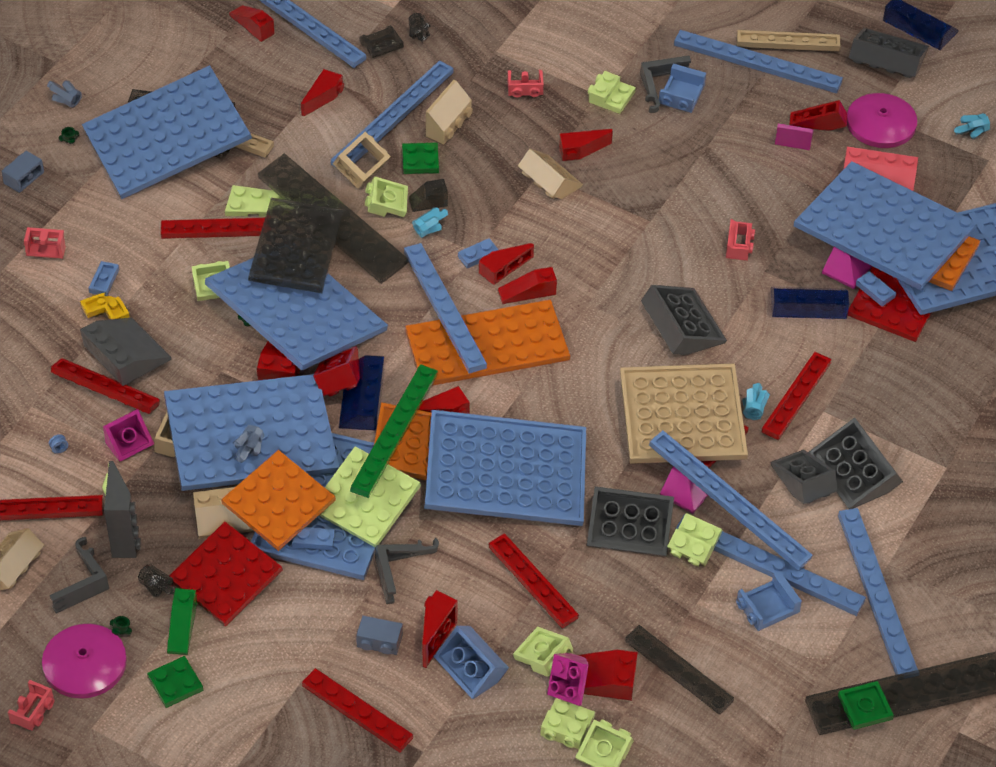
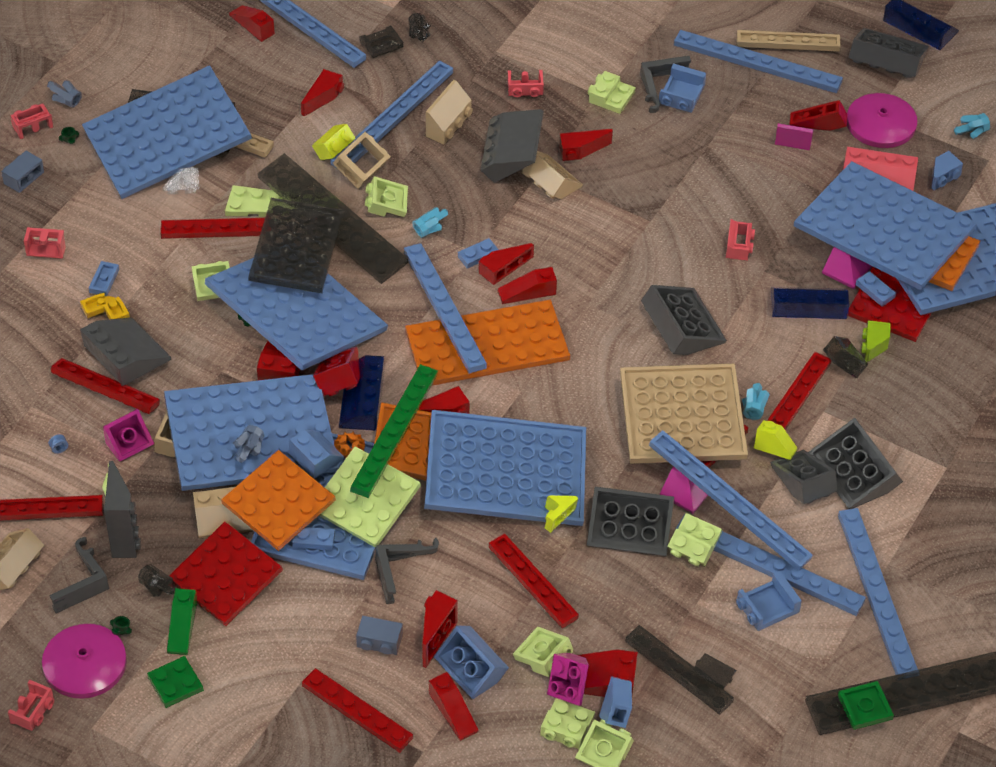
(30, 117): none -> coral window
(183, 179): none -> clear slope
(313, 452): none -> medium blue slope
(333, 141): none -> neon yellow brick
(355, 440): none -> orange gear
(420, 158): green plate -> none
(429, 196): clear smoke slope -> none
(452, 705): none -> red slope
(511, 143): none -> dark grey slope
(559, 509): none -> neon yellow slope
(617, 702): none -> medium blue slope
(714, 671): none -> clear smoke piece
(774, 440): none -> neon yellow slope
(845, 356): none -> clear smoke slope
(876, 339): none -> lime slope
(945, 169): none -> medium blue slope

